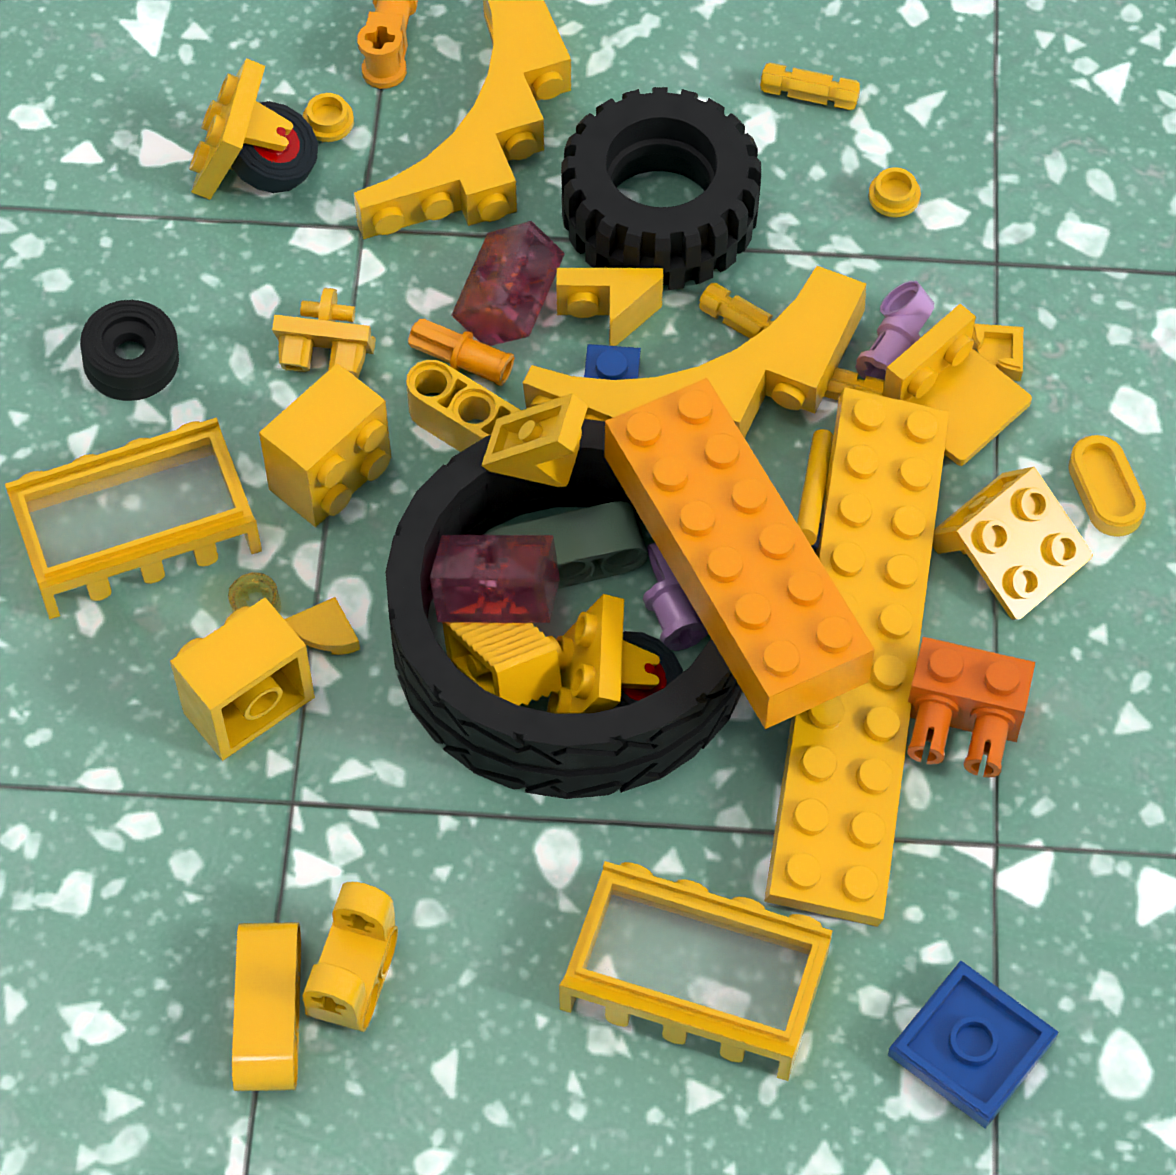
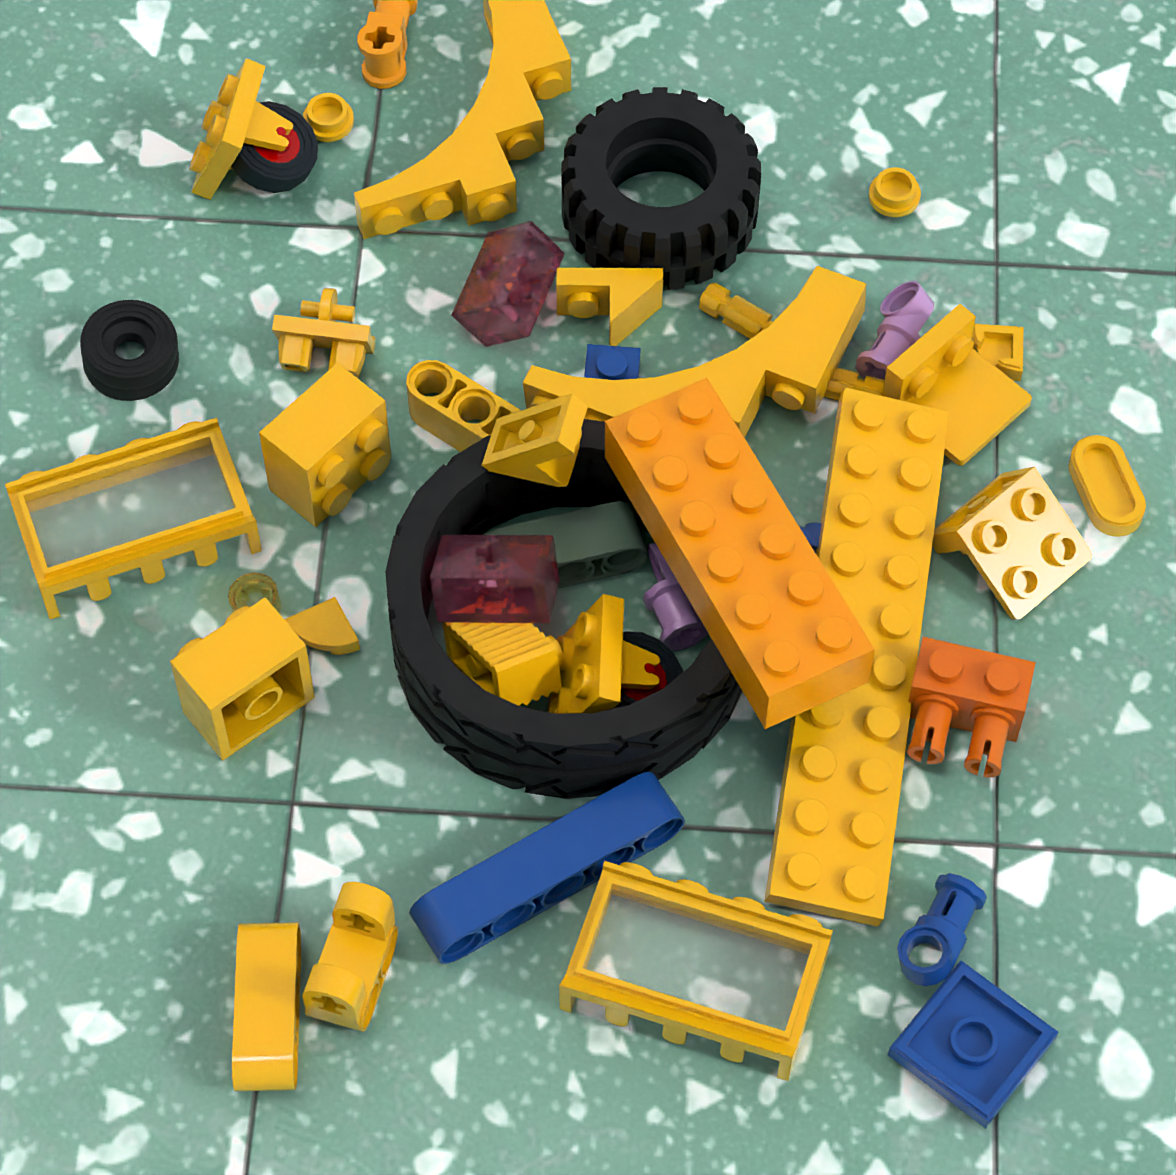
(461, 351): light orange axle -> none
(545, 867): none -> blue beam
(810, 86): yellow axle -> none
(815, 484): yellow bar -> none
(942, 928): none -> blue connector

